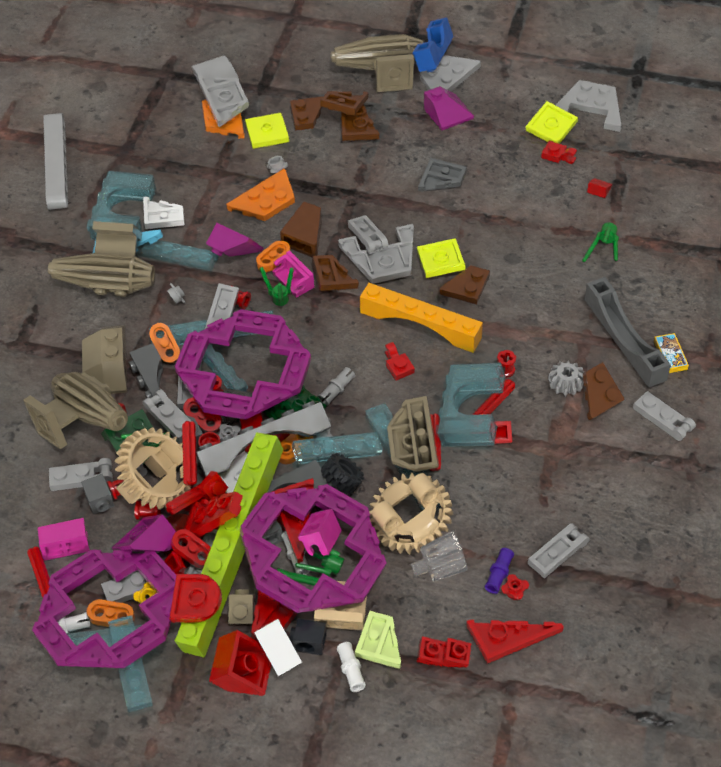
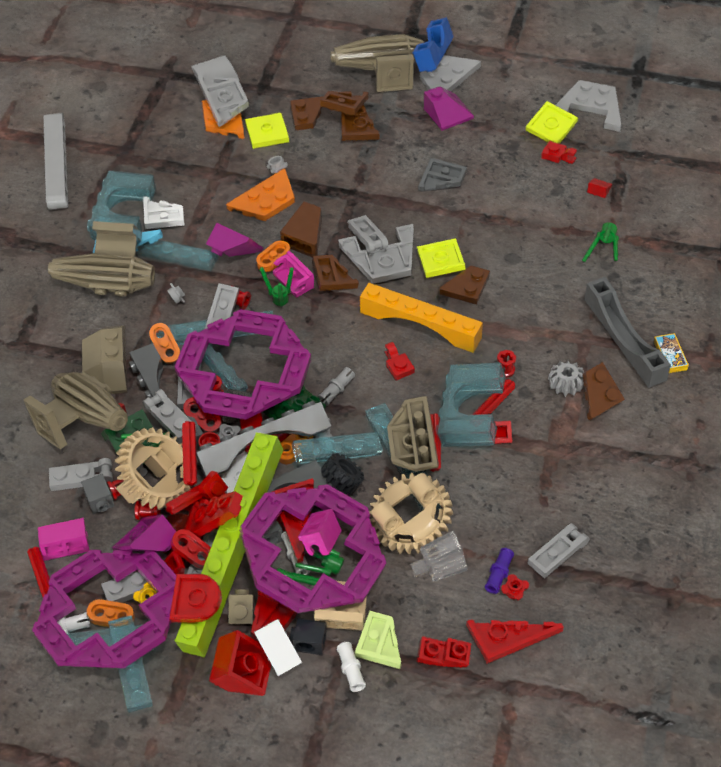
(663, 416): light grey plate -> none

